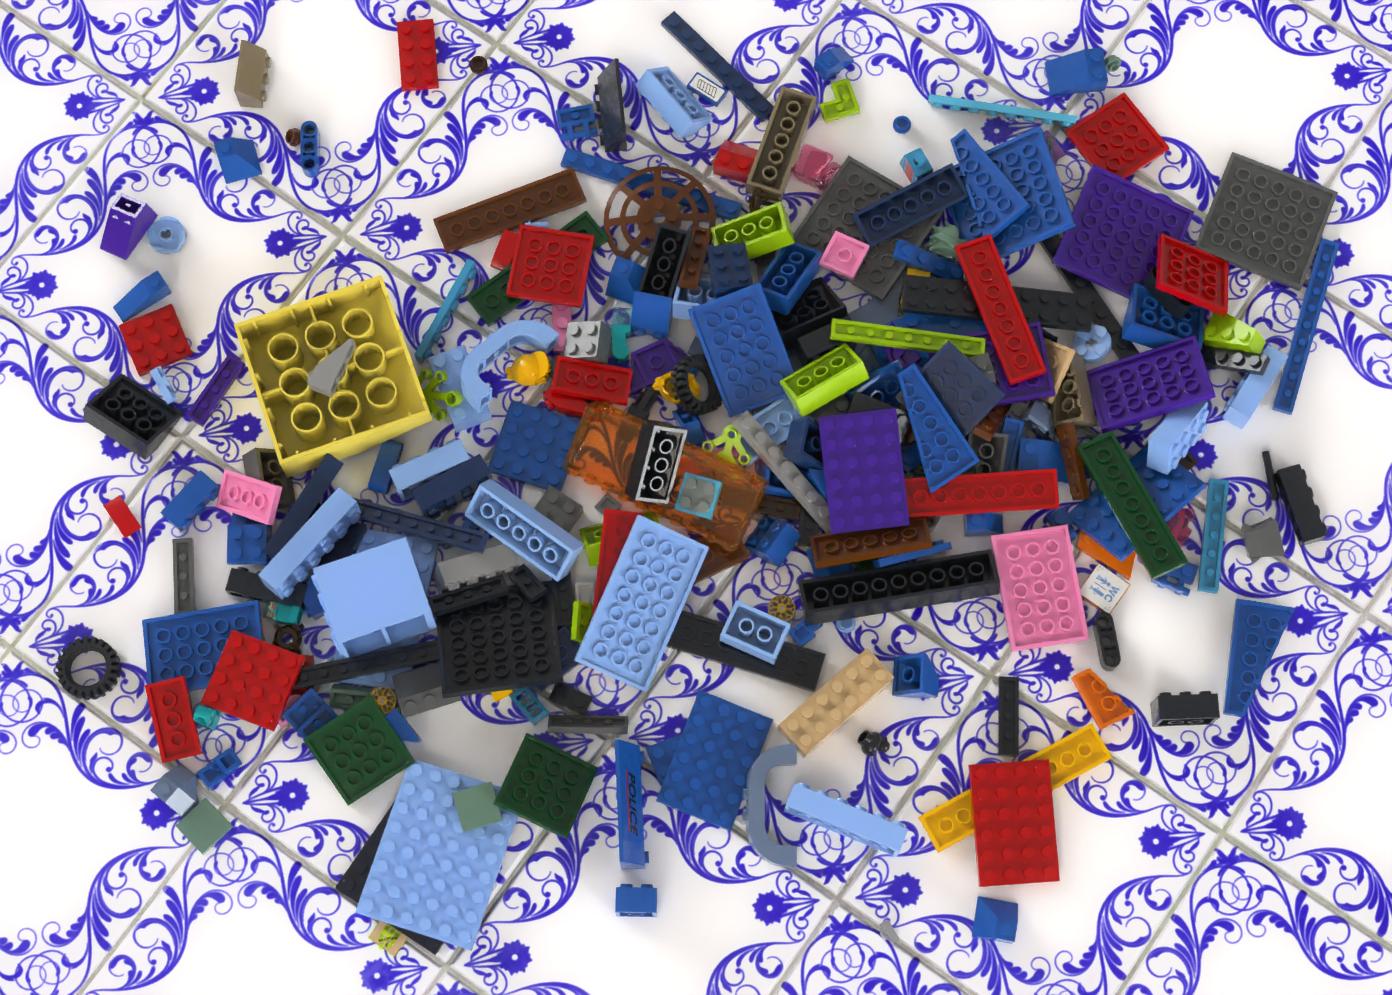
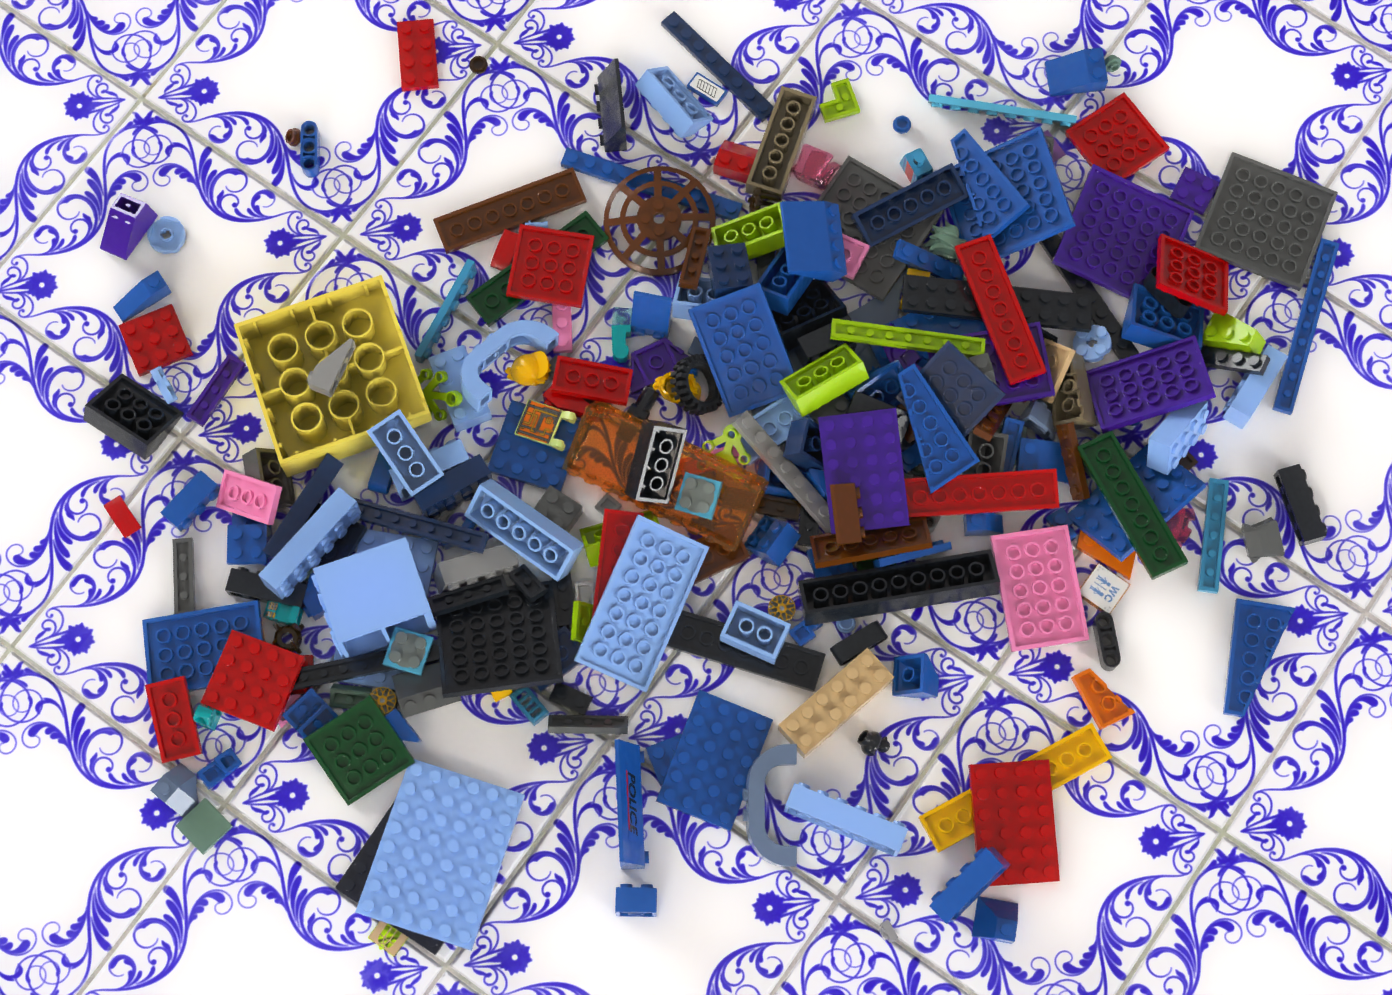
(71, 653): black tyre -> none
(237, 159): blue slope -> none
(252, 75): dark tan slope -> none
(405, 453): none -> light blue brick
(408, 651): none -> light grey piece
(477, 807): sand green tile -> none
(541, 423): none -> flag
(546, 786): dark green plate -> none
(576, 117): blue plate -> none
(588, 341): brick -> none
(624, 280): blue slope -> none
(665, 261): black slope -> none
(689, 422): blue slope -> none
(813, 239): none -> blue slope
(832, 62): blue slope -> none
(847, 513): none -> reddish brown slope
(857, 642): none -> black beam
(969, 885): none -> blue brick
(1008, 716): black plate -> none
(1184, 574): blue plate -> none
(1184, 709): black brick -> none
(1194, 190): none -> dark purple plate
(1270, 475): black piece -> none

